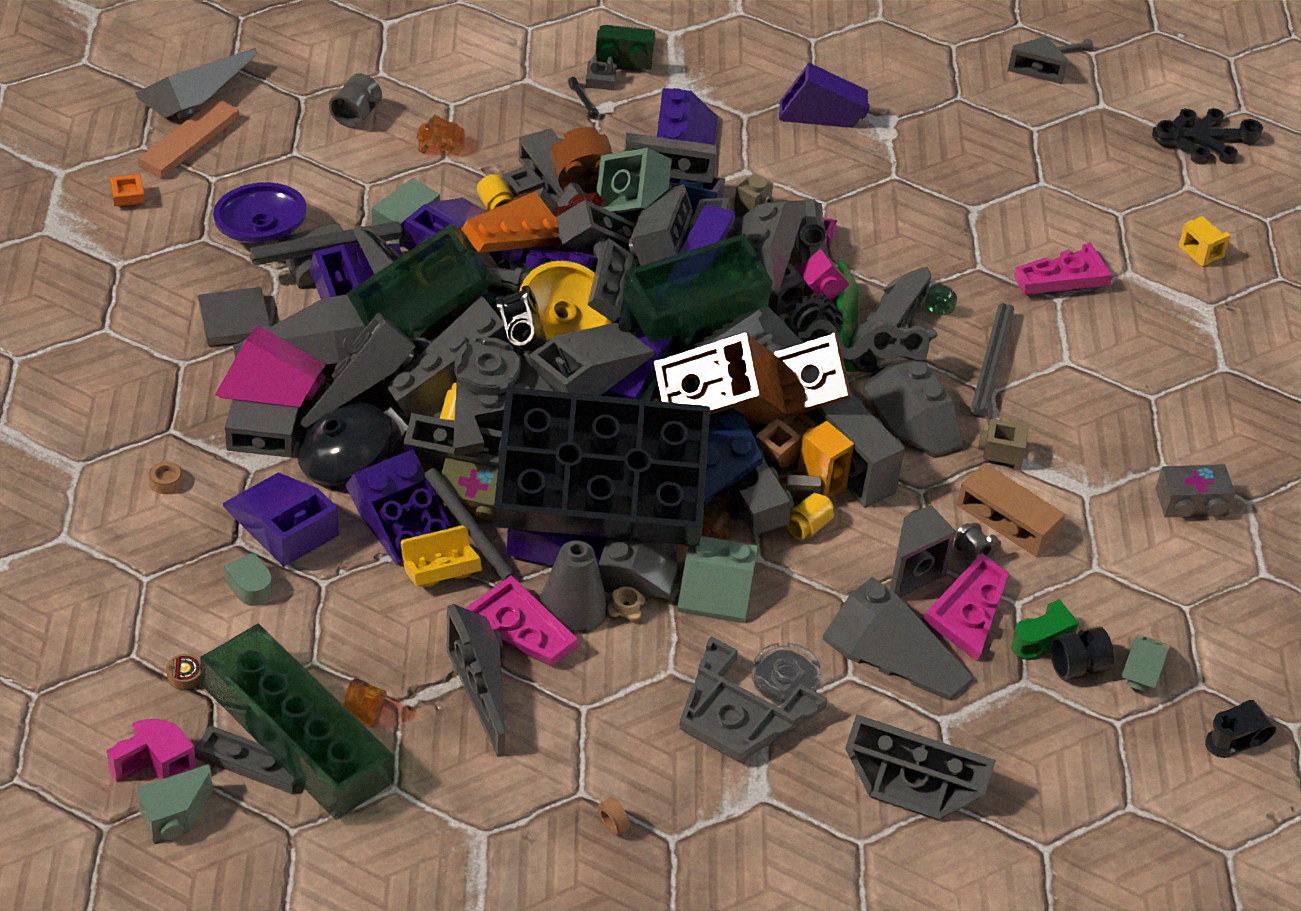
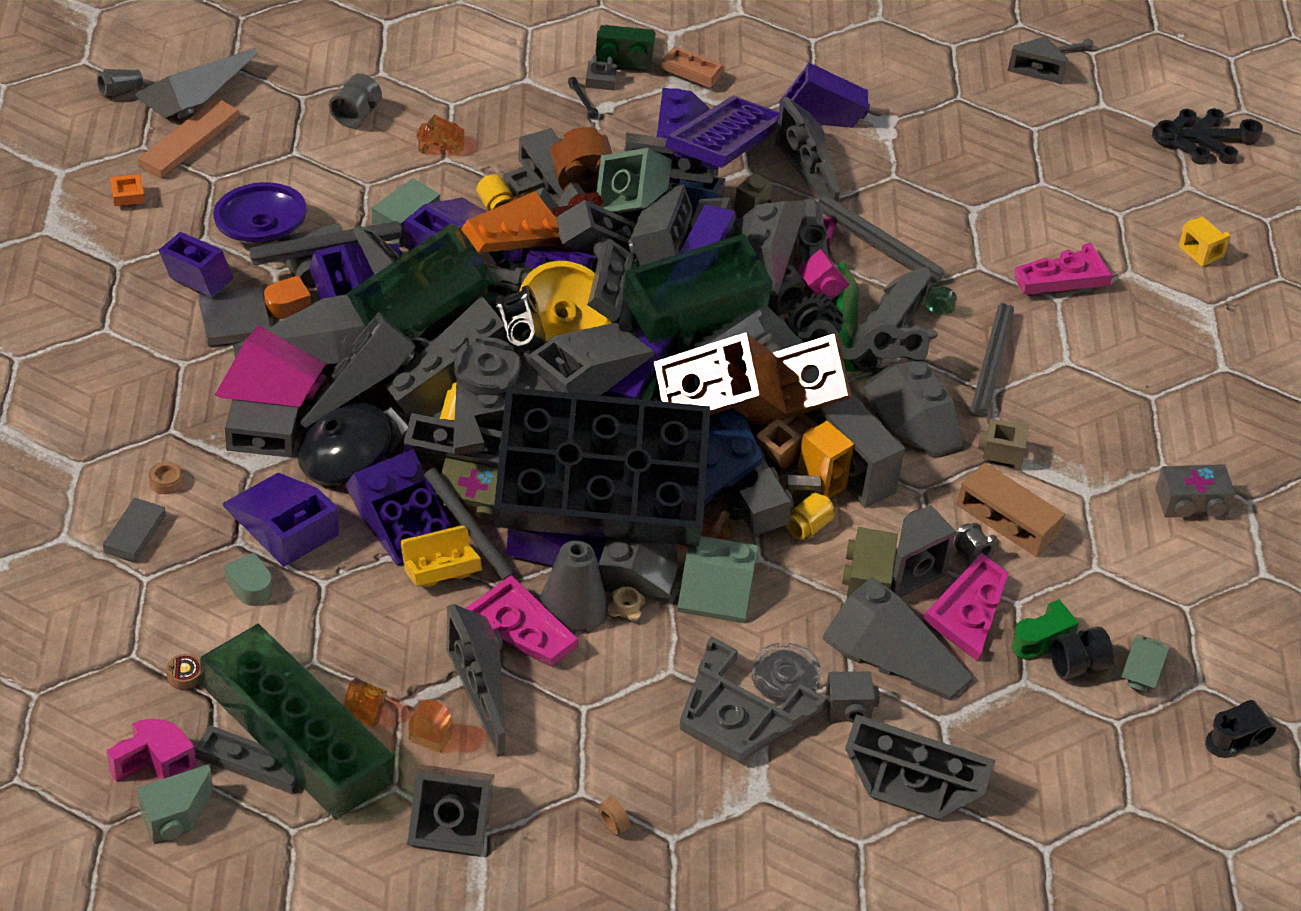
(118, 81): none -> dark grey cone
(134, 530): none -> dark grey tile
(196, 264): none -> dark purple brick
(286, 297): none -> orange piece
(431, 725): none -> clear orange piece
(450, 809): none -> dark grey slope
(692, 67): none -> nougat plate
(723, 132): none -> dark purple plate
(806, 148): none -> dark grey wedge
(850, 695): none -> dark grey brick
(871, 557): none -> olive brick
(879, 238): none -> dark grey axle

